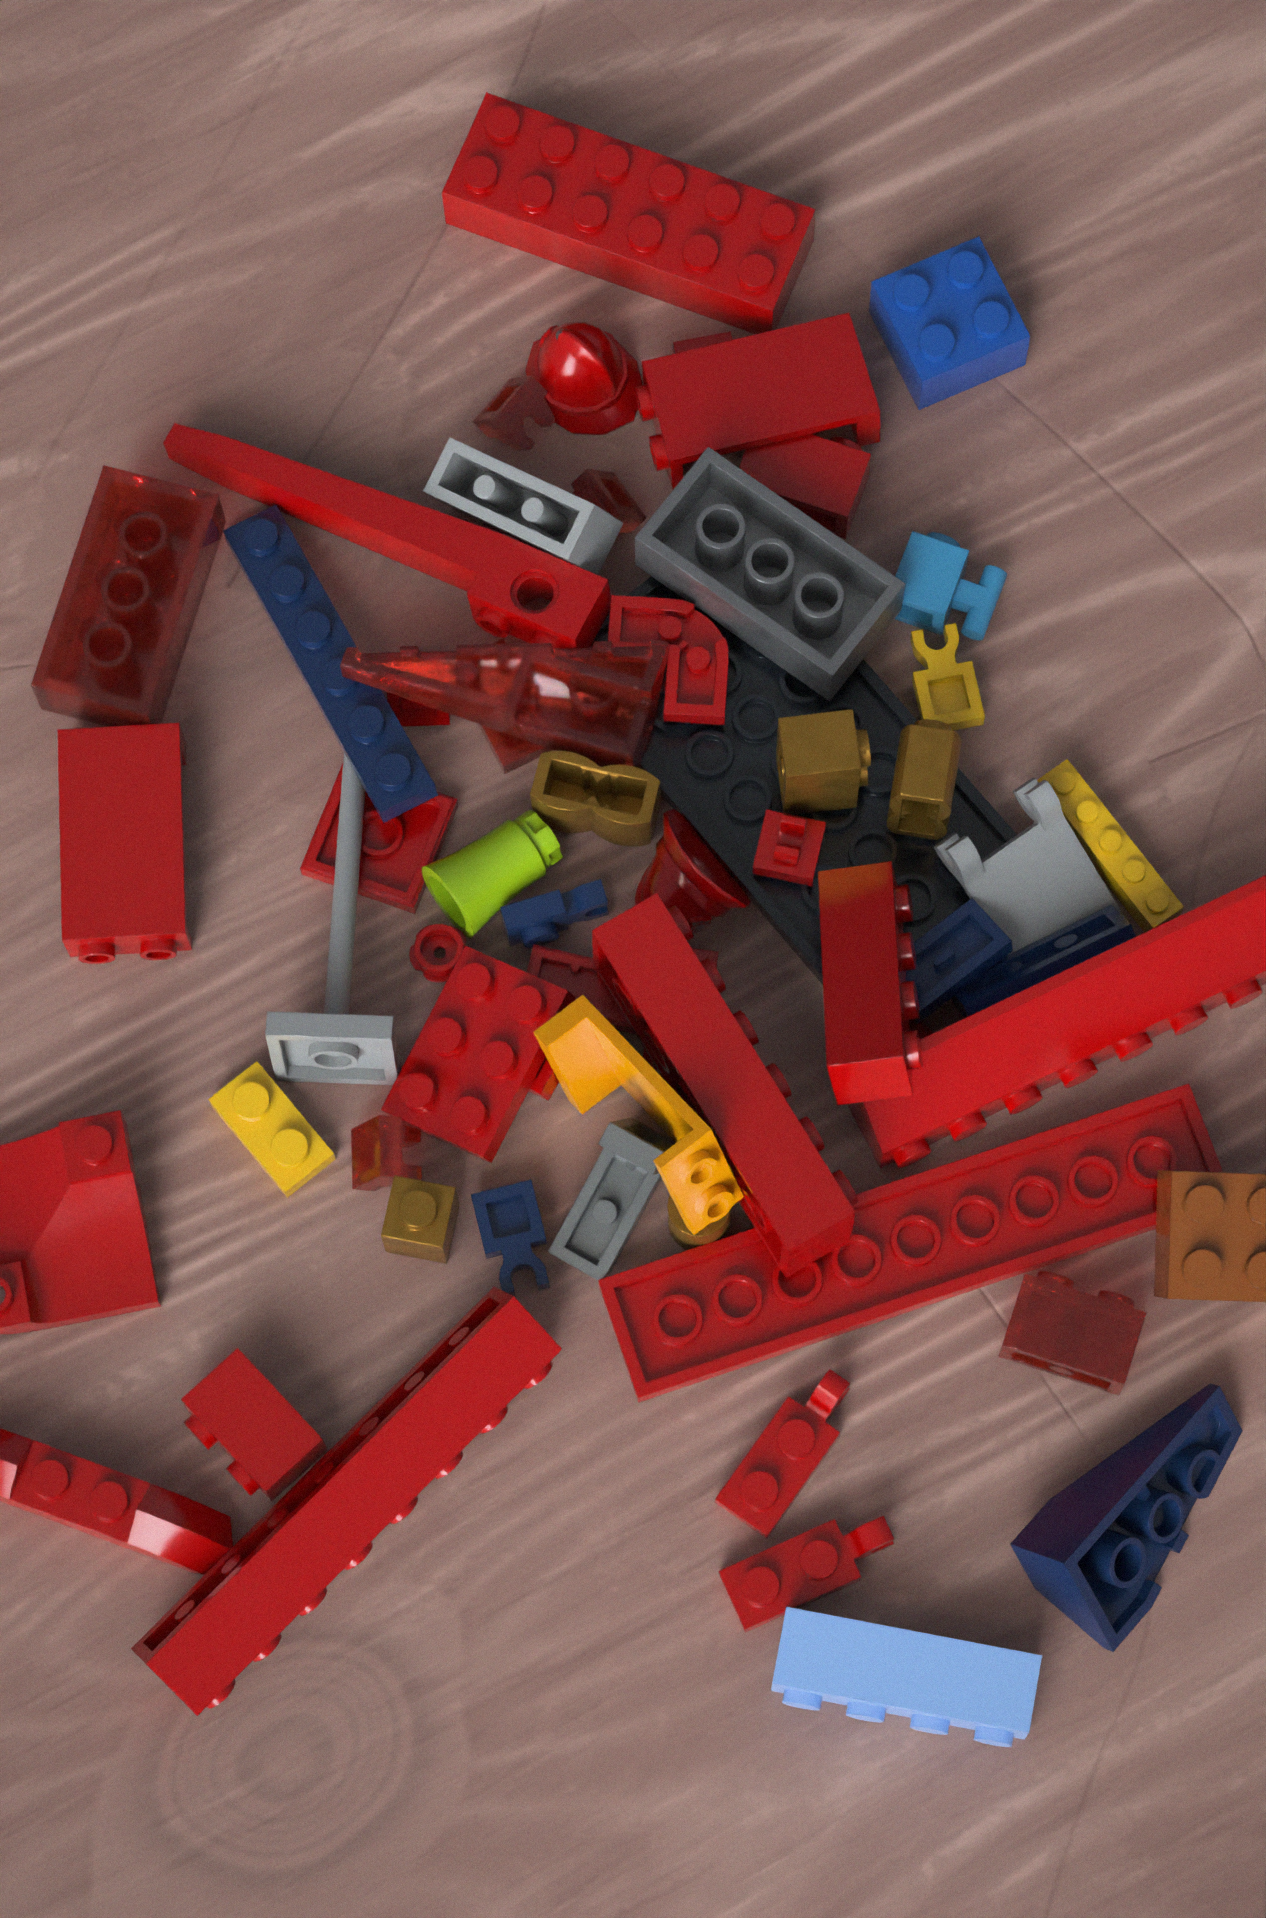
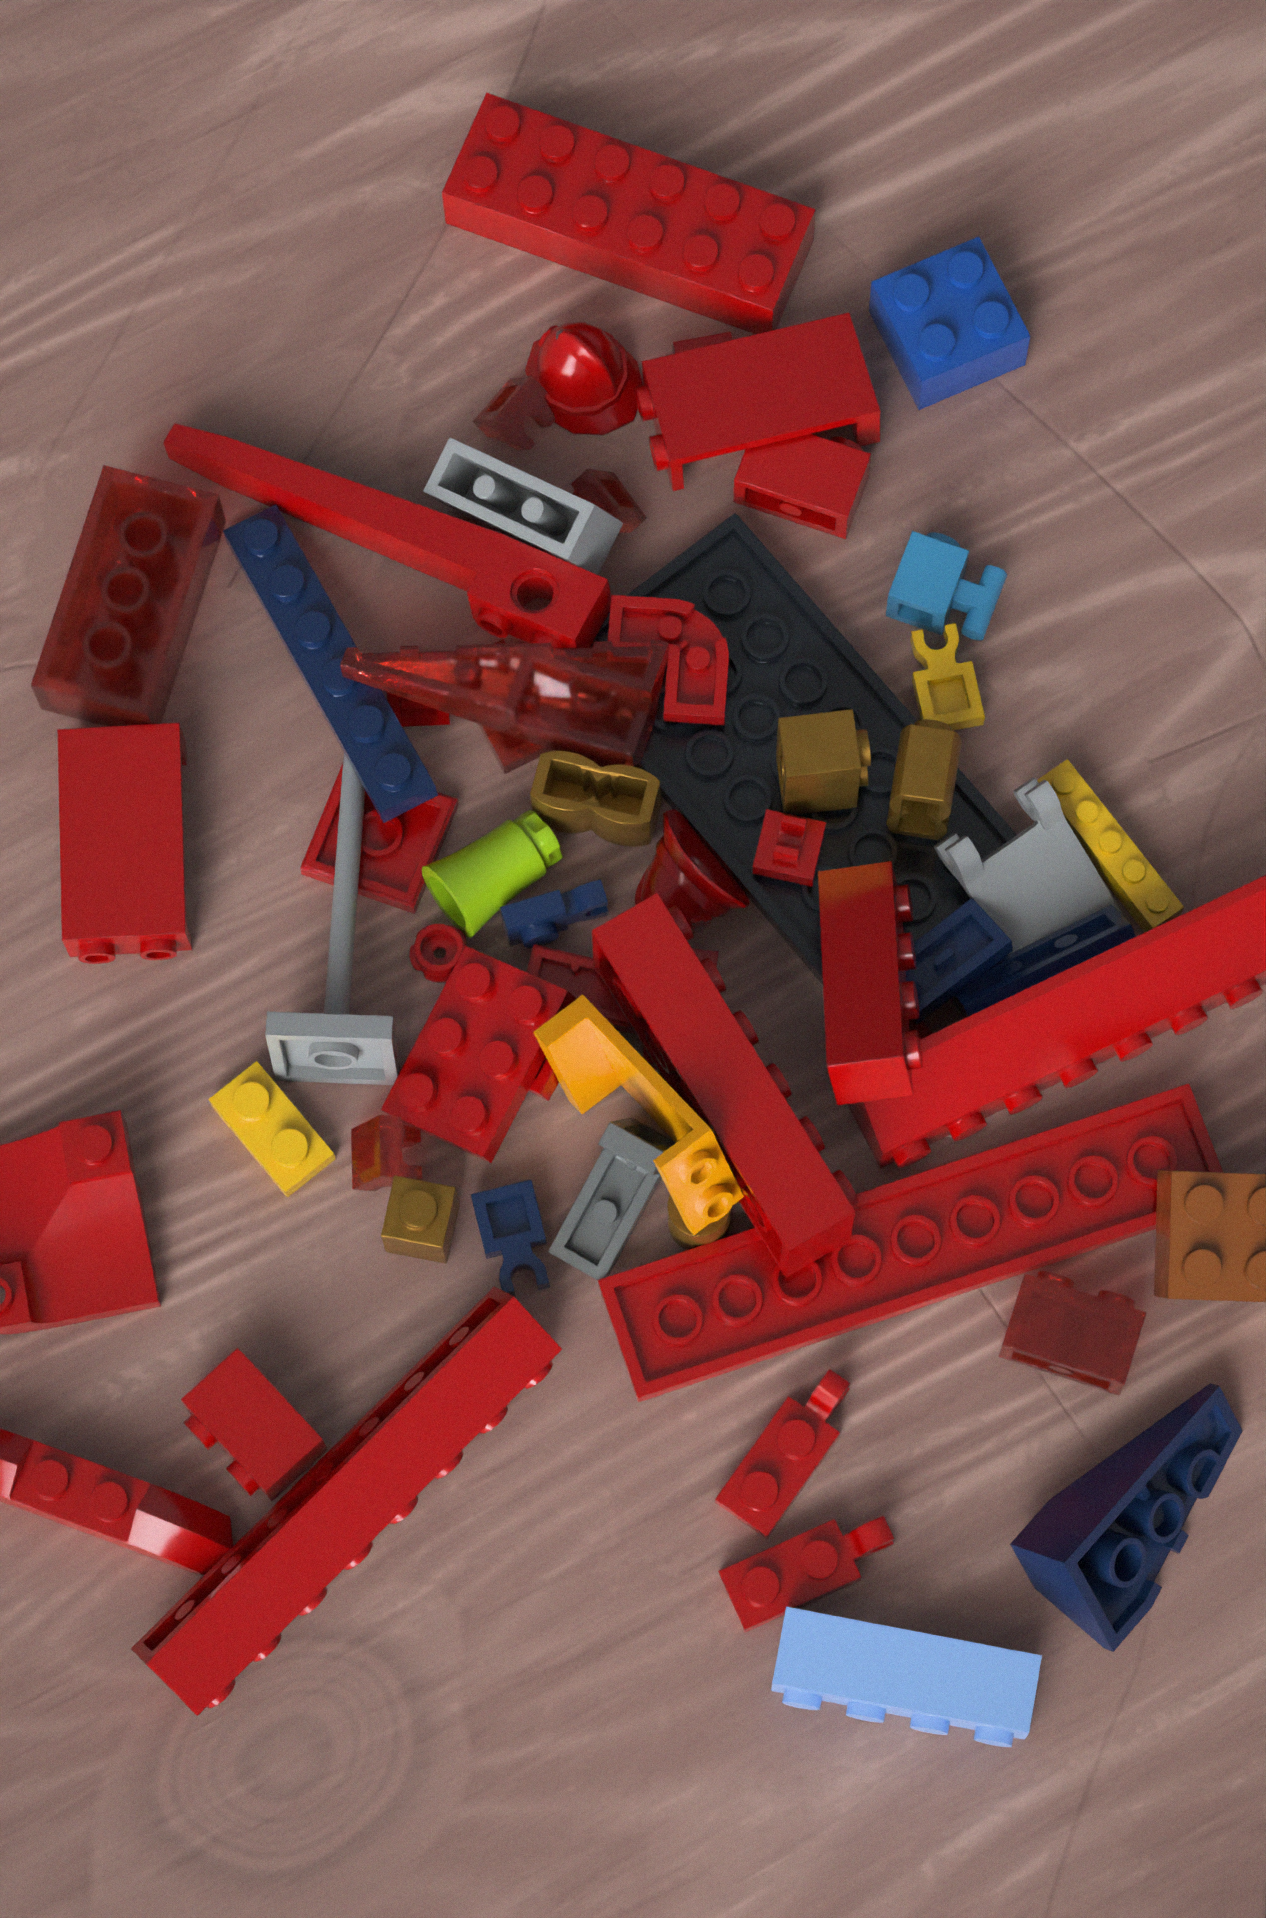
(769, 573): flat silver brick -> none

